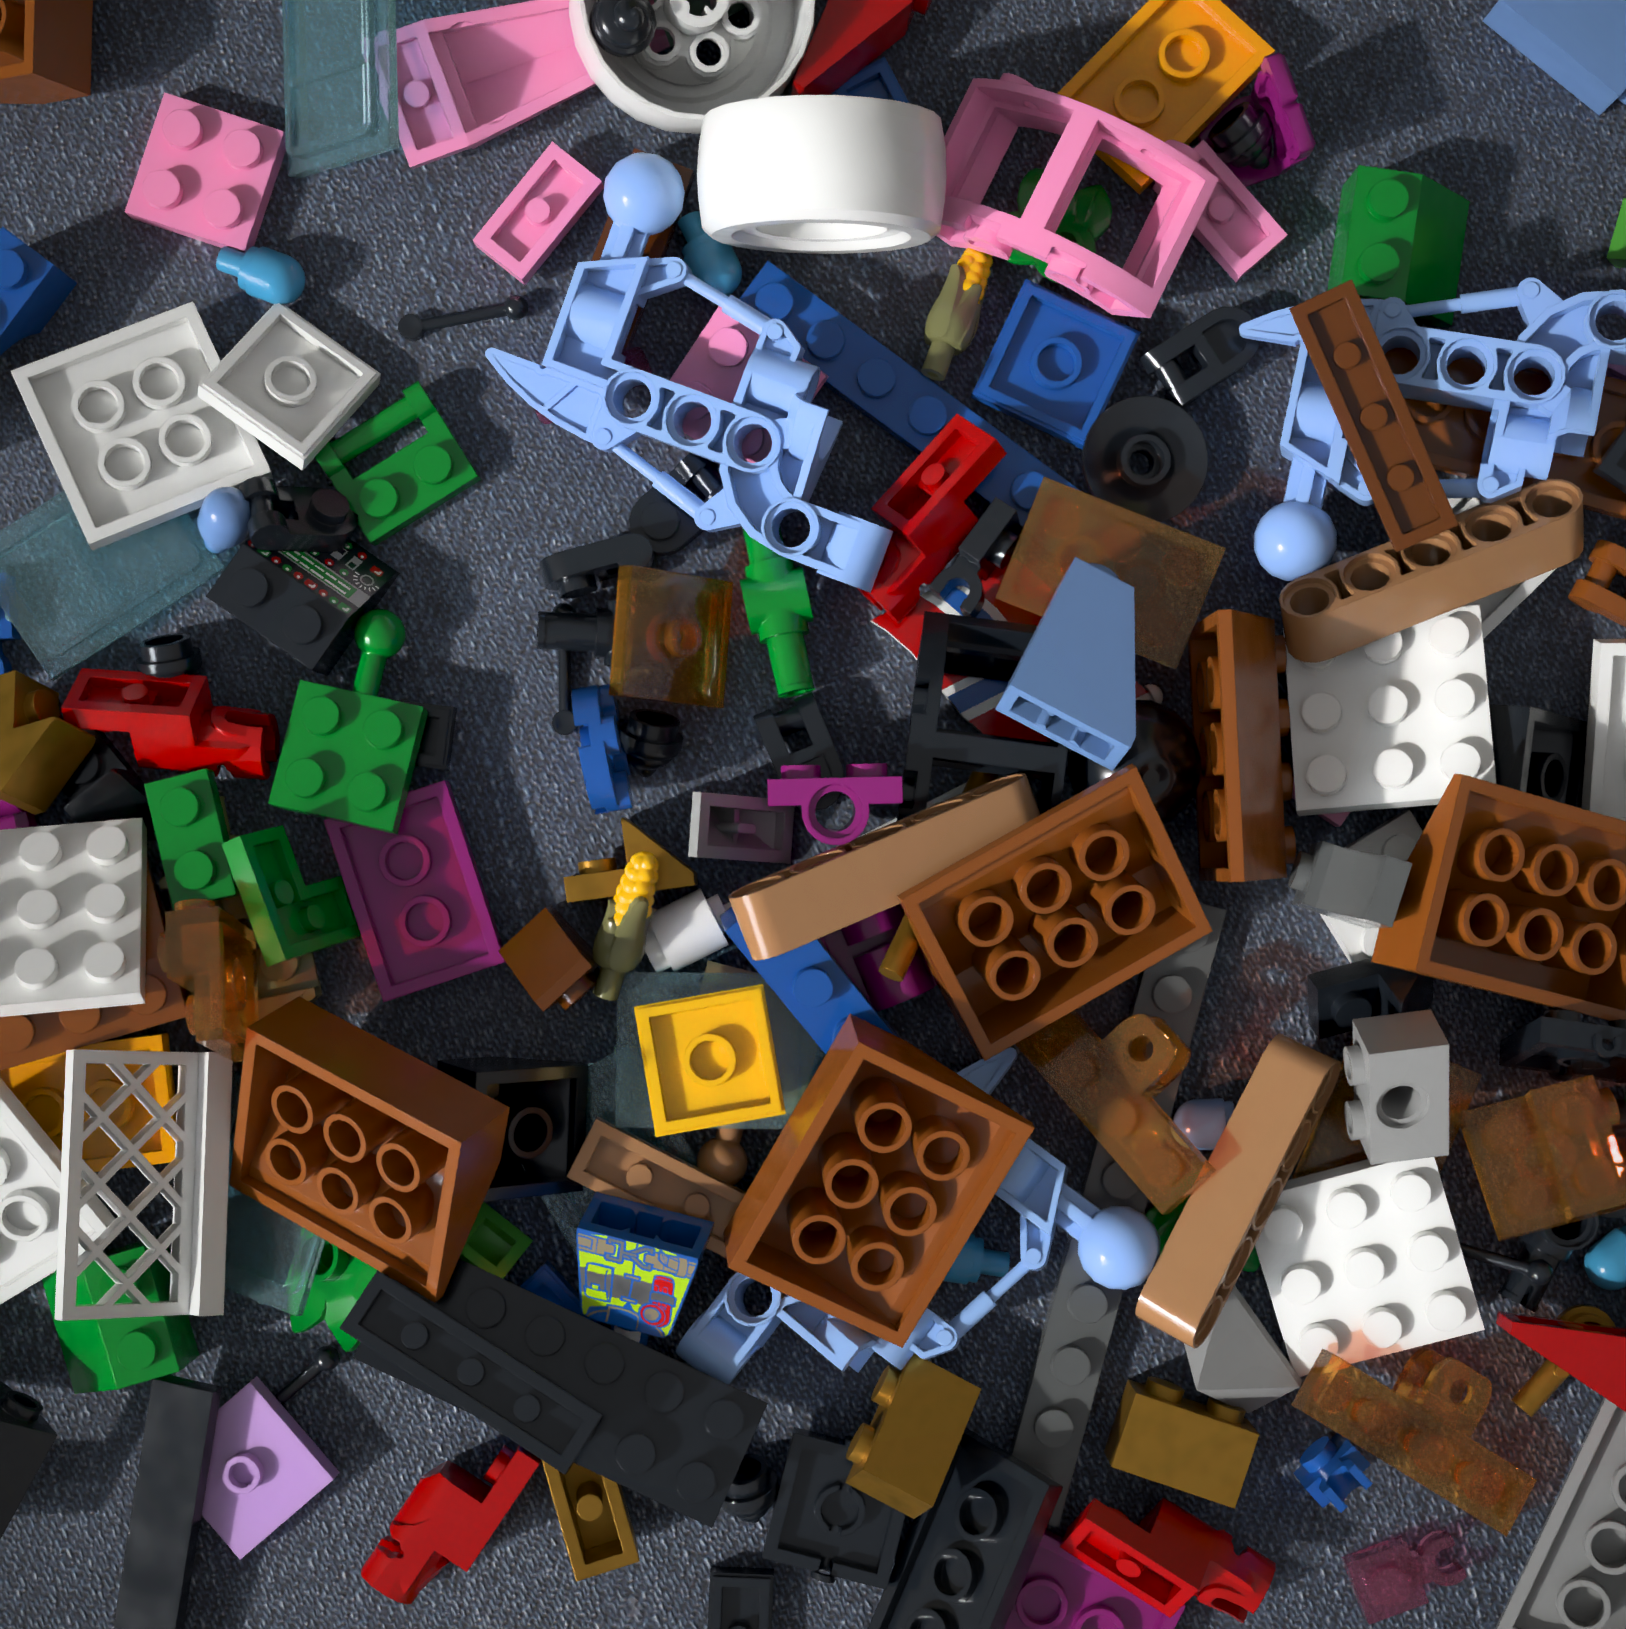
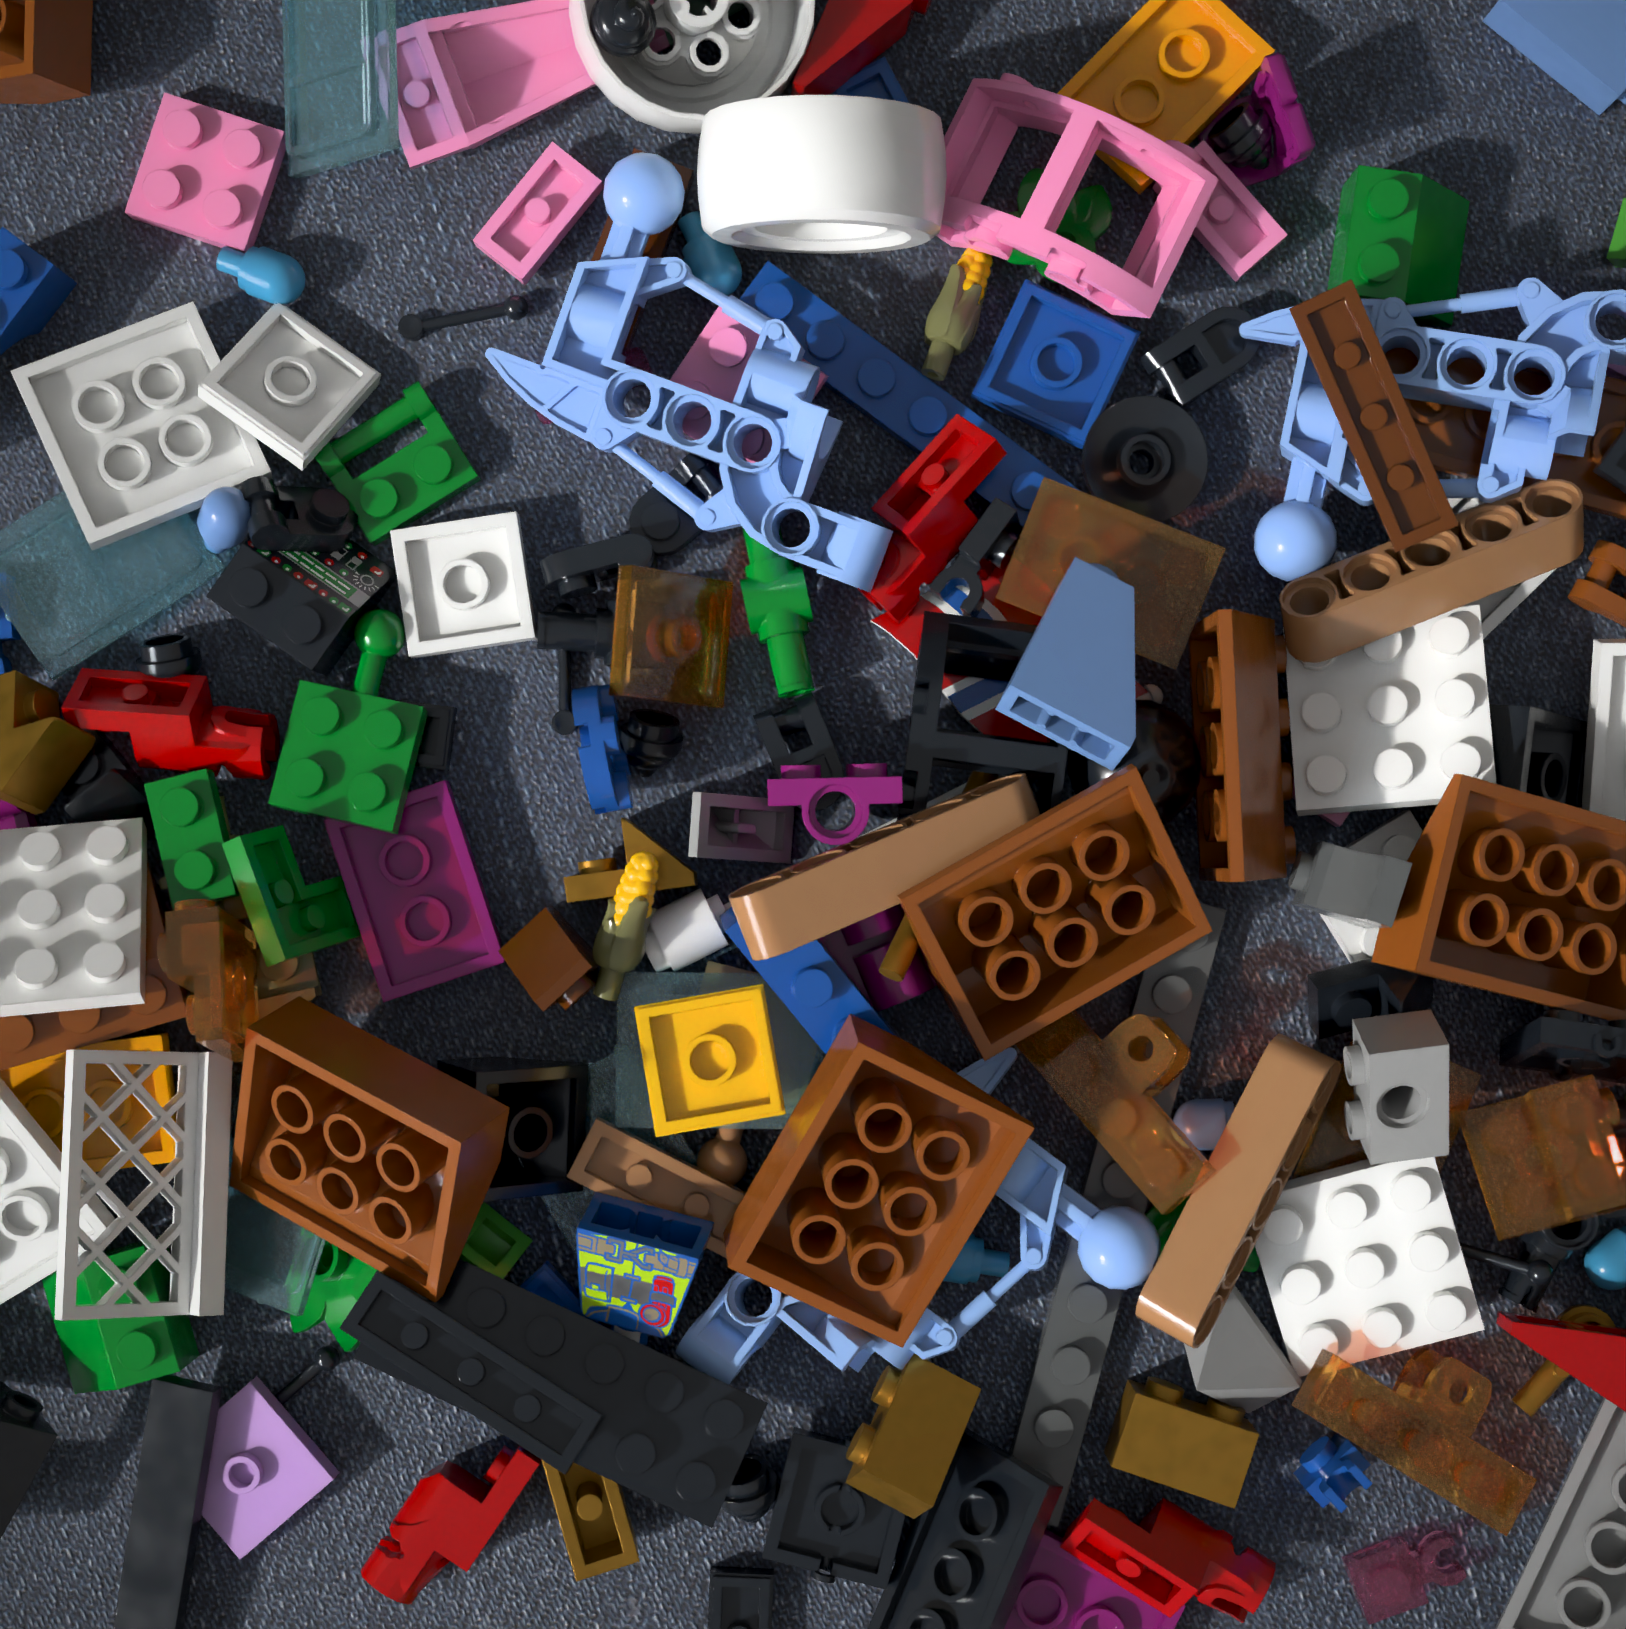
(463, 584): none -> white plate

